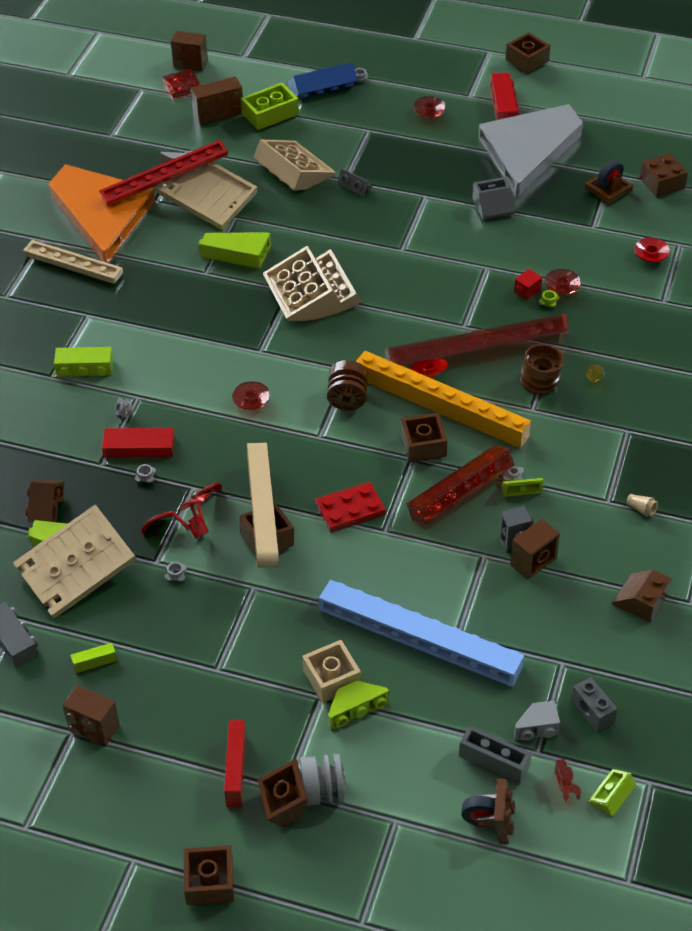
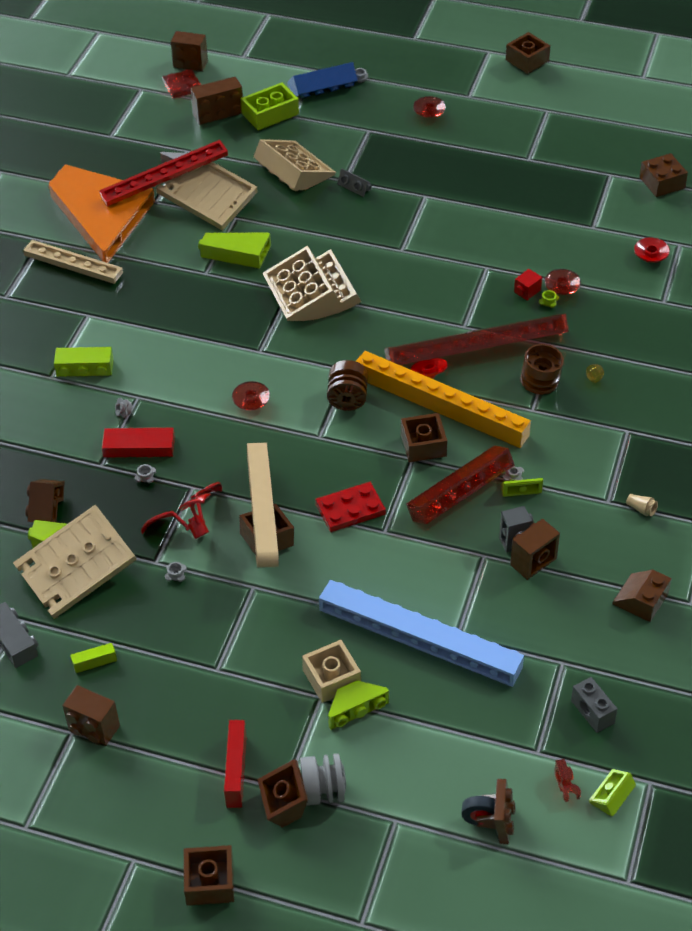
(493, 198): dark grey slope -> none
(495, 754): dark grey brick -> none
(503, 96): red brick -> none
(530, 142): light grey slope -> none
(538, 721): light grey slope -> none
(609, 183): reddish brown plate -> none

